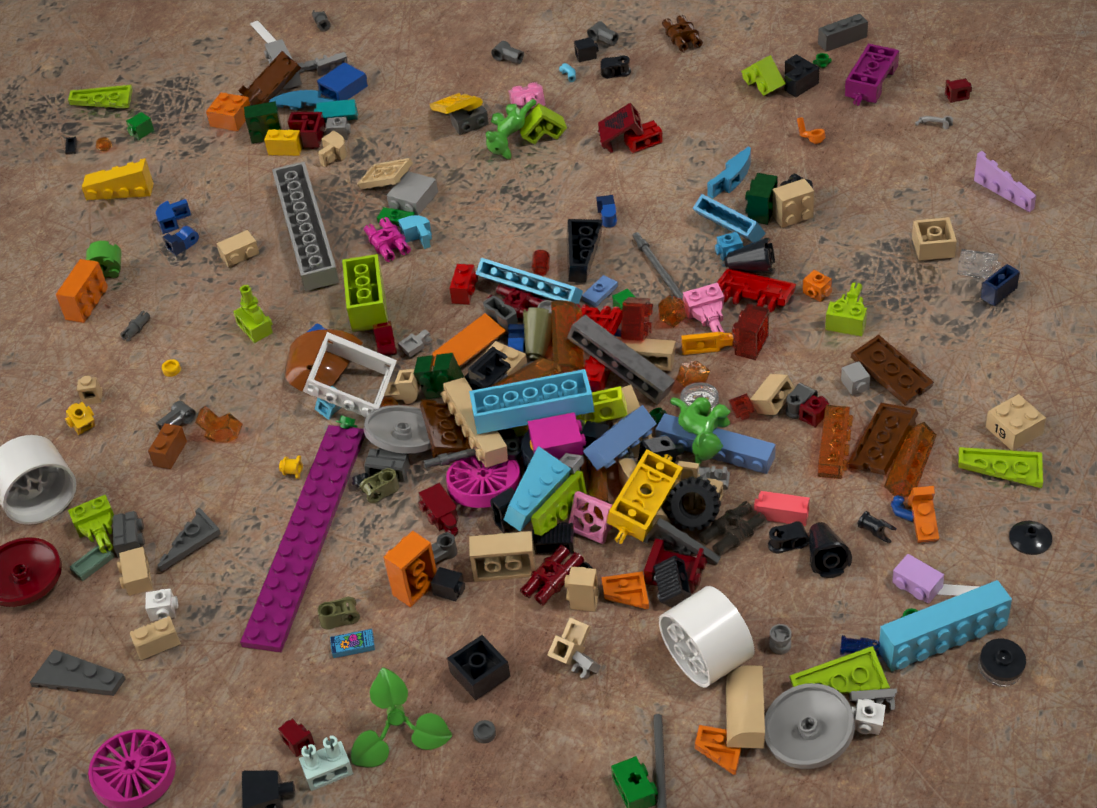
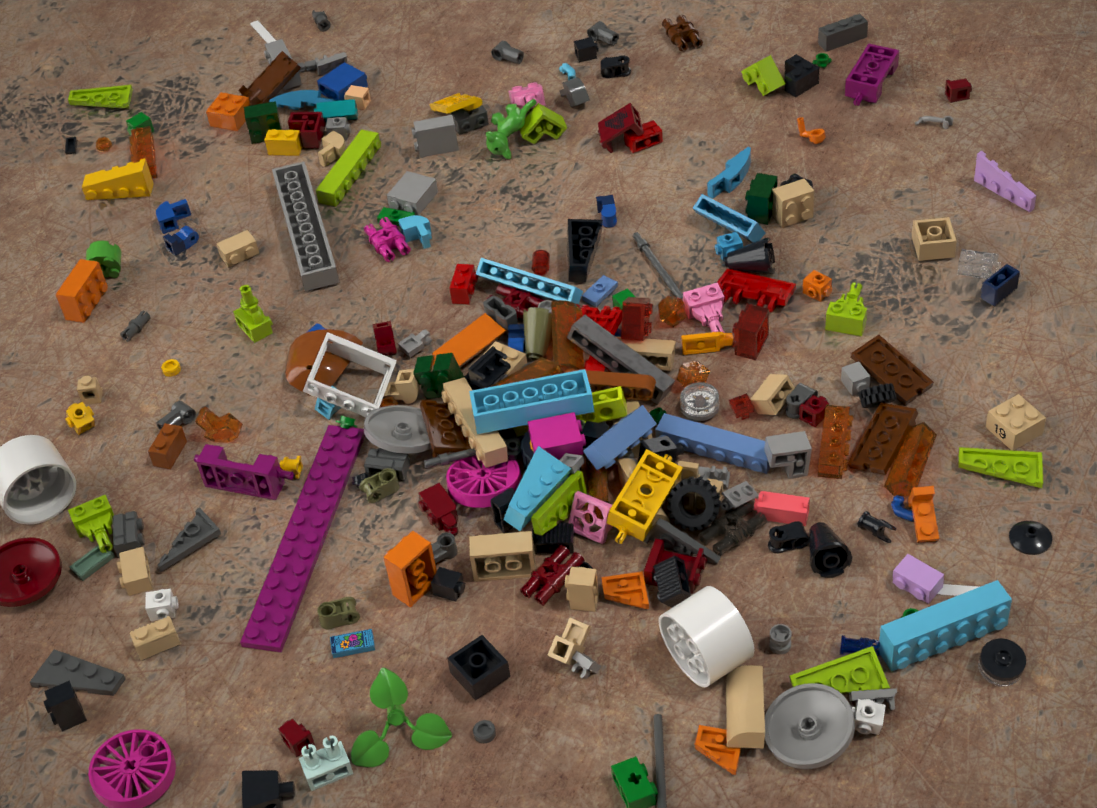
(64, 706): none -> black brick
(143, 147): none -> clear orange brick
(259, 480): none -> magenta brick
(348, 168): none -> lime brick
(360, 94): none -> light nougat brick
(364, 292): lime brick -> none
(385, 173): tan plate -> none
(435, 136): none -> light grey brick
(575, 91): none -> dark grey brick
(633, 385): none -> dark orange beam
(702, 422): bright green animal -> none
(738, 496): none -> light grey hinge
(790, 451): none -> light grey brick
(877, 394): none -> black tyre

